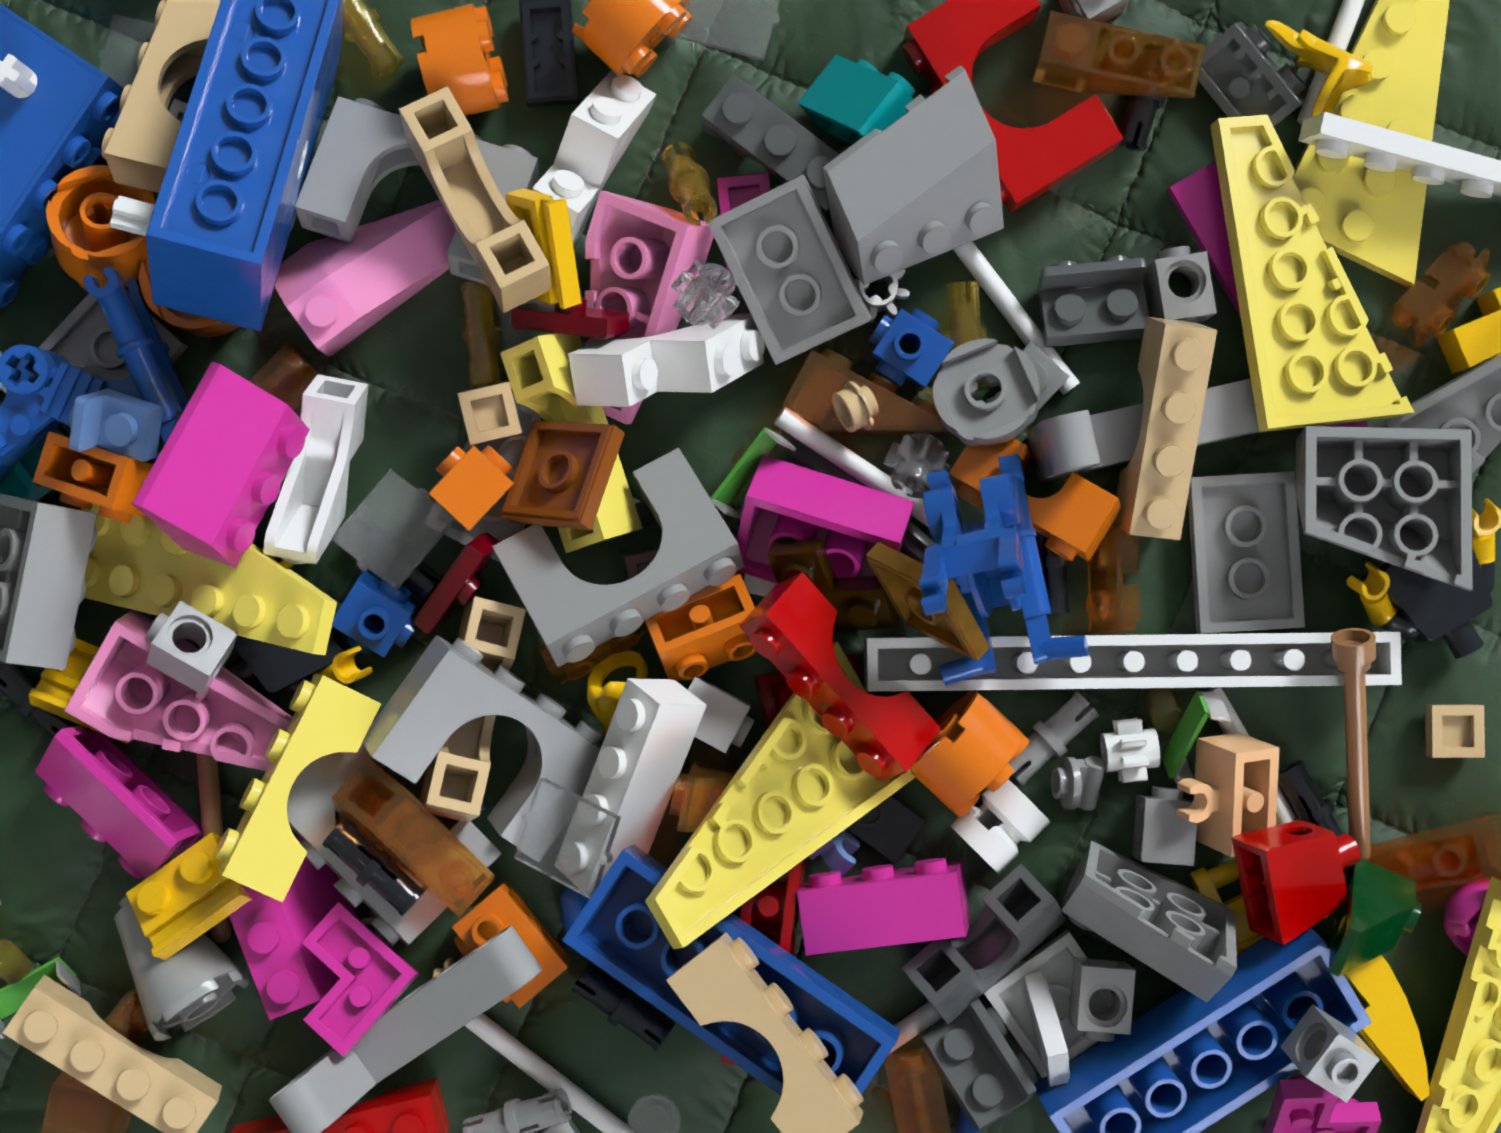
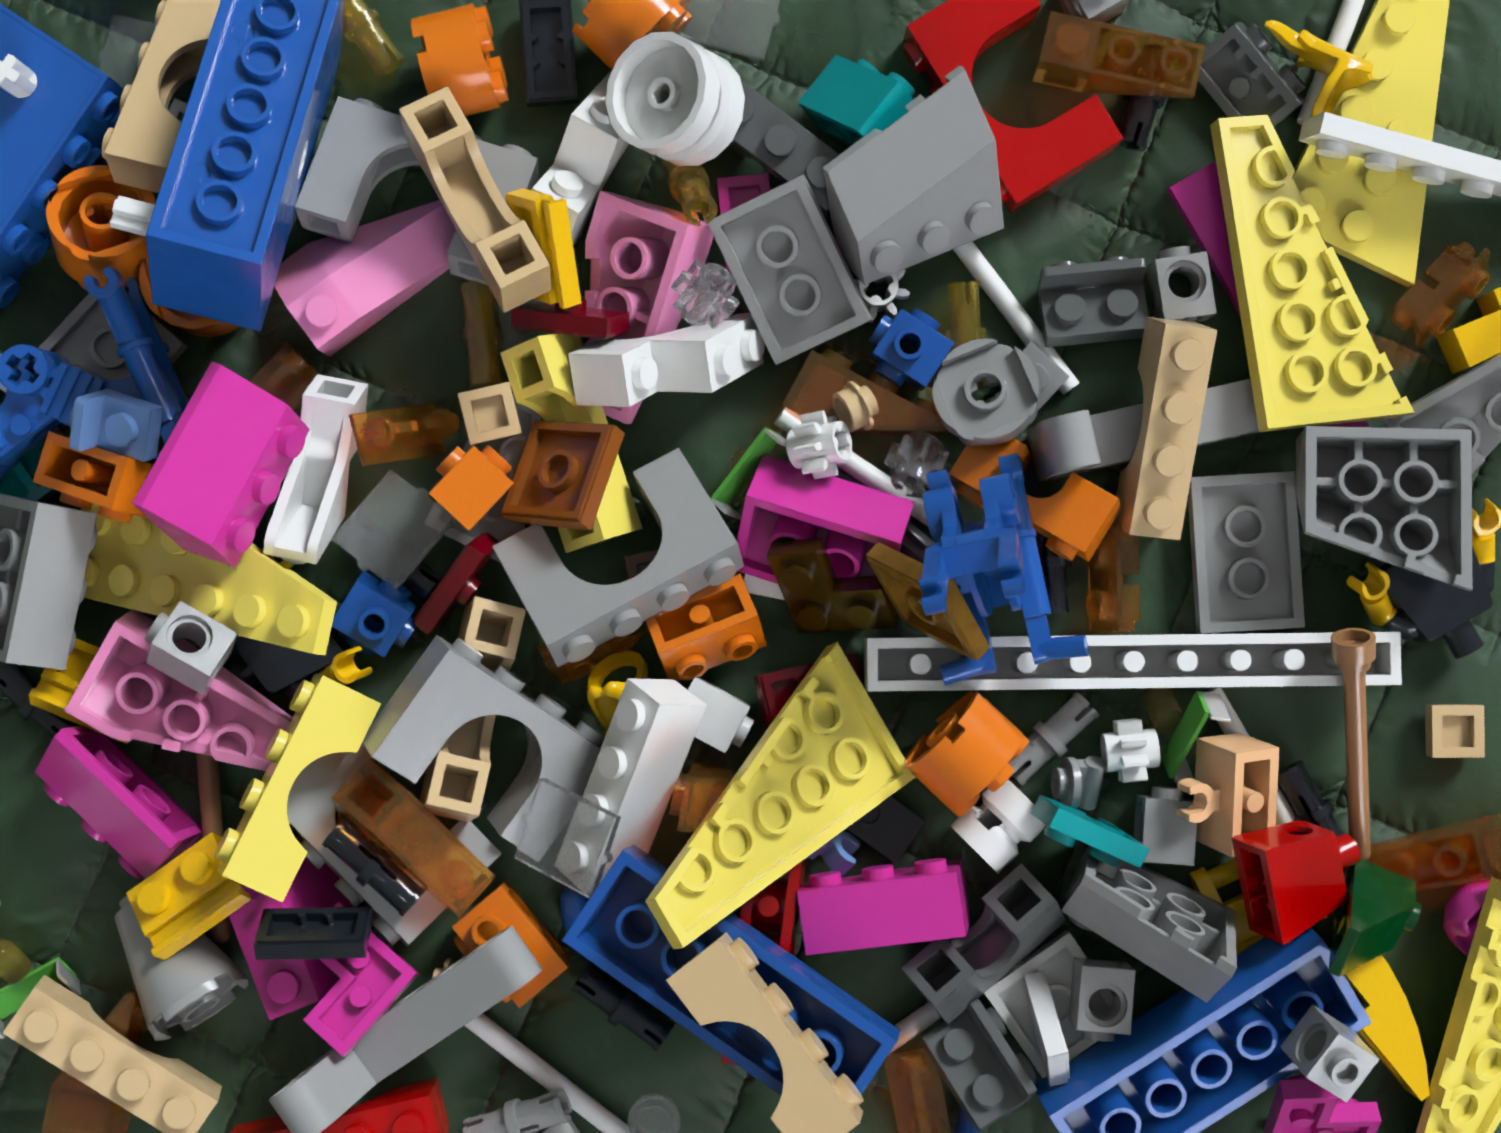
(313, 933): none -> black plate
(402, 433): none -> clear orange hinge
(674, 99): none -> white wheel
(796, 635): red arch -> none
(819, 444): none -> white gear
(1107, 840): none -> teal wing

